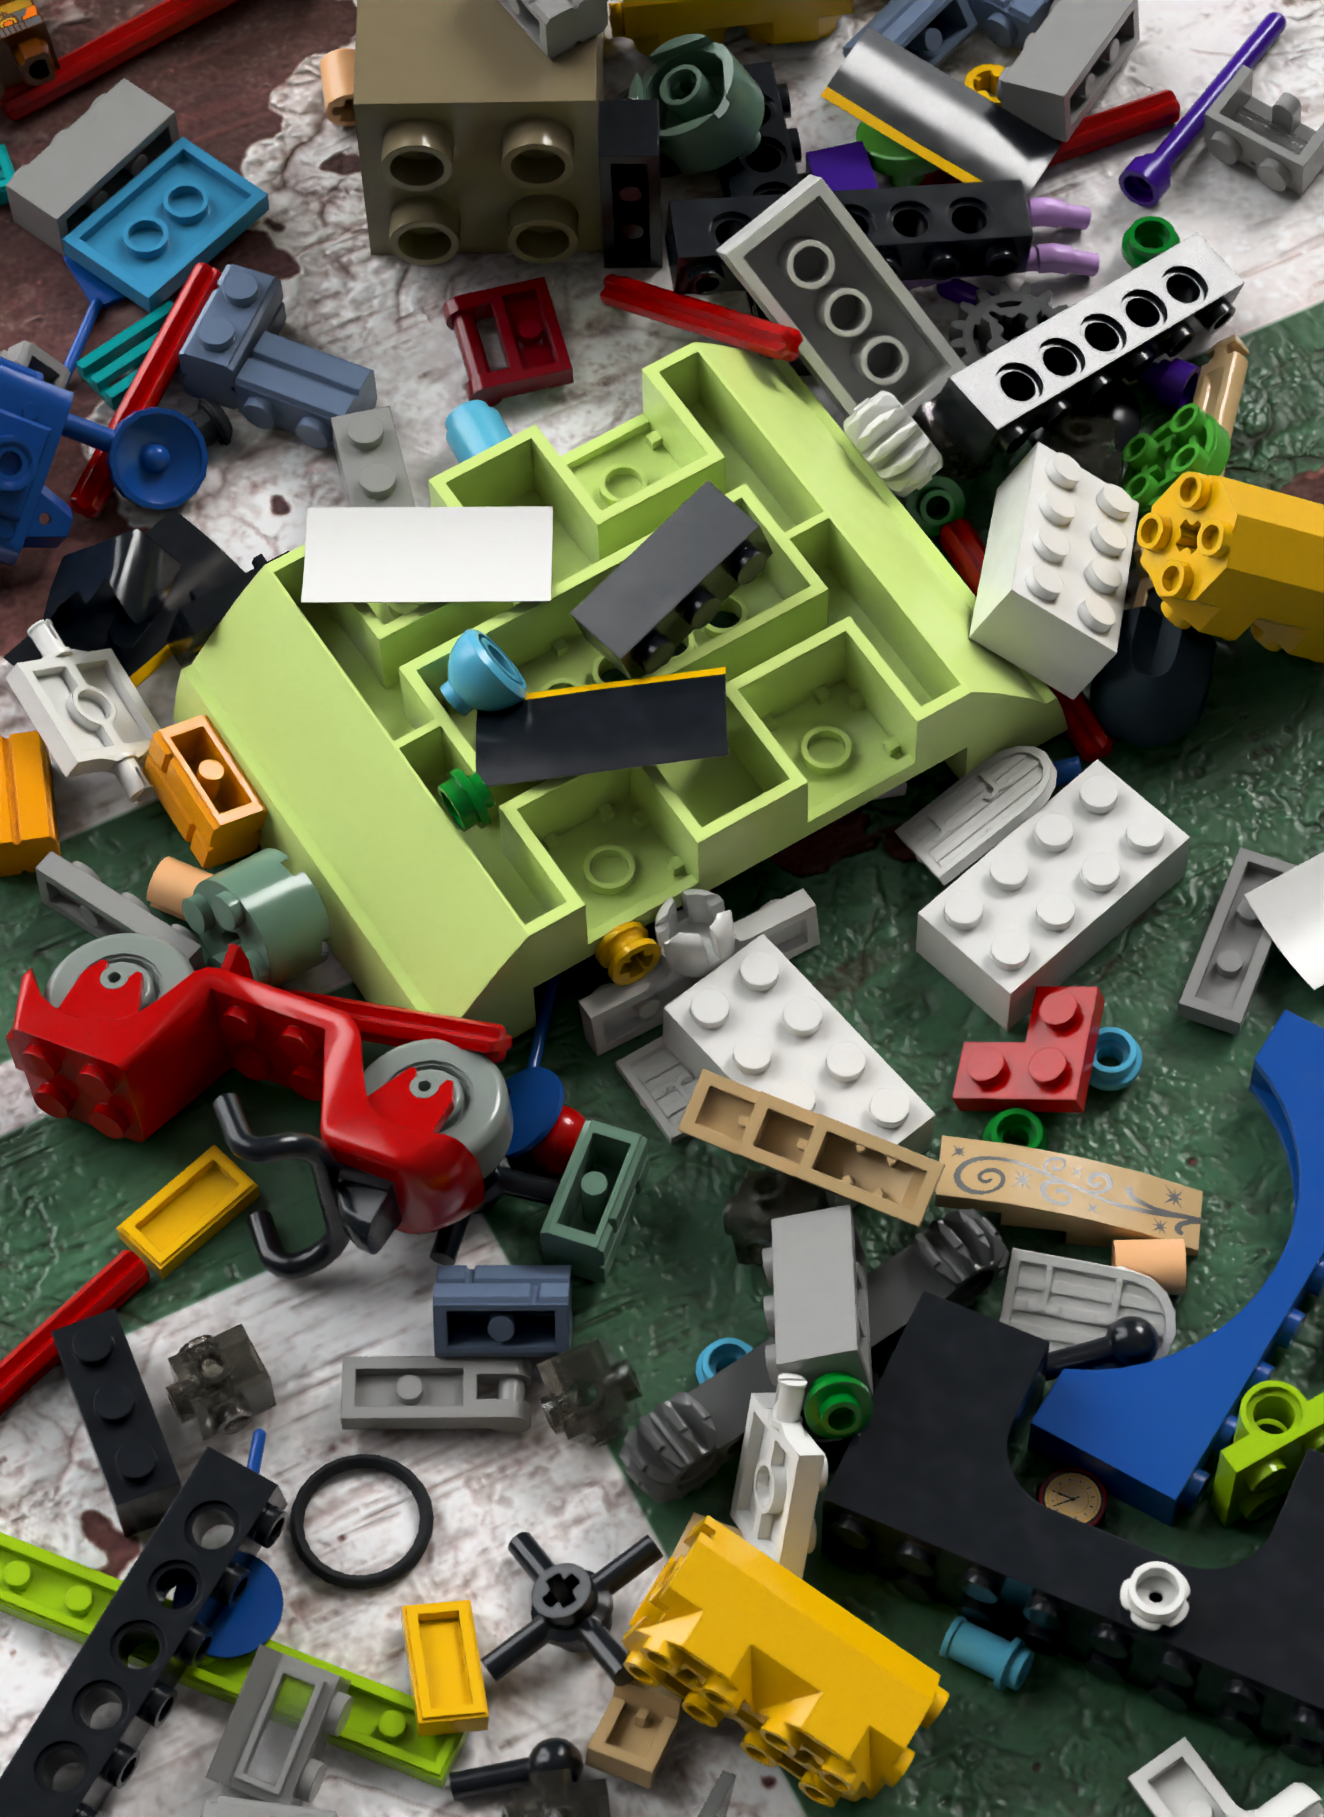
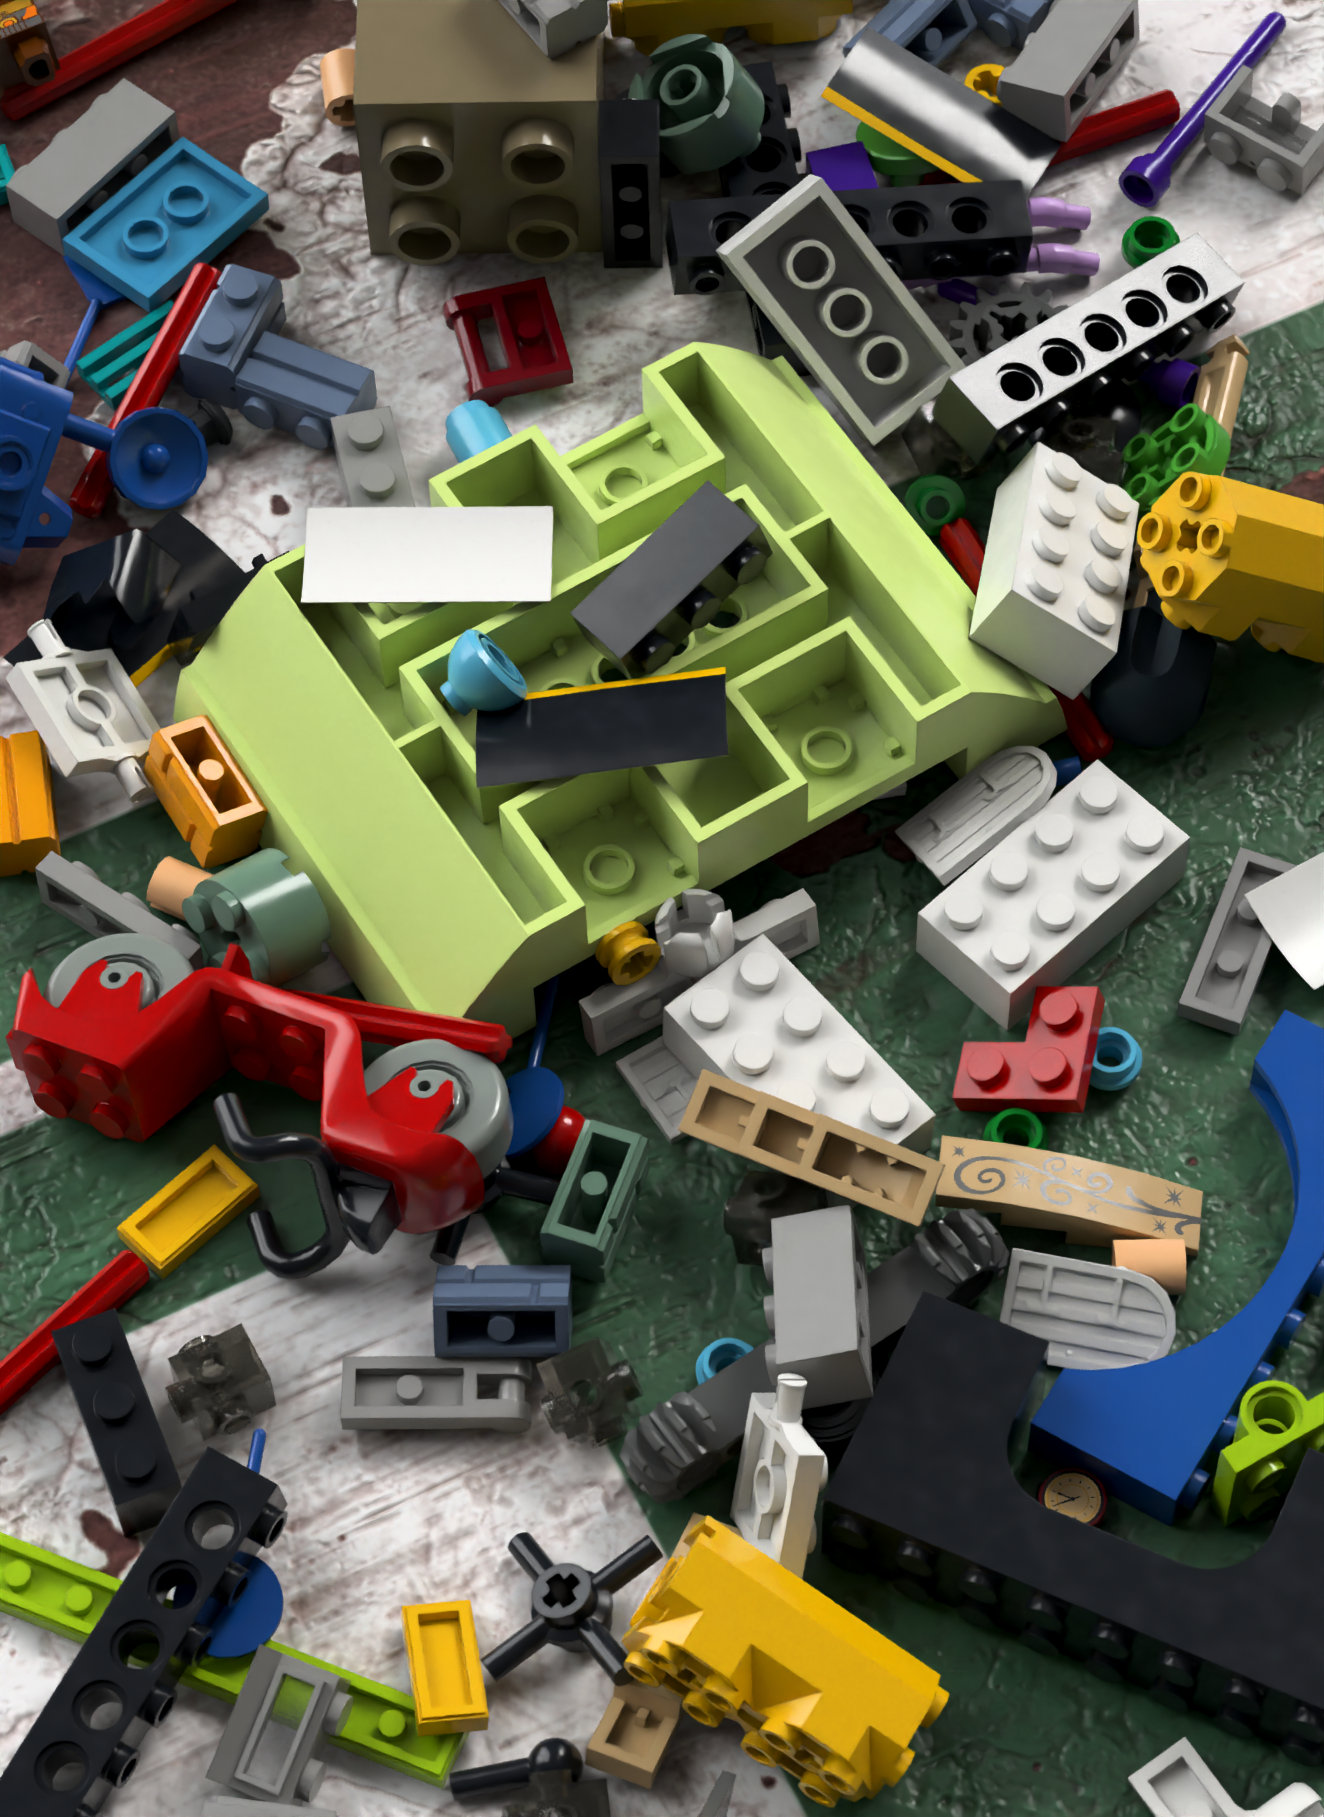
(370, 1580): black tyre -> none
(466, 799): green plate -> none
(702, 317): red axle -> none
(834, 1392): green plate -> none
(893, 443): white gear -> none
(988, 1653): medium azure pin -> none
(1126, 1344): black bar -> none
(1159, 1578): white plate -> none

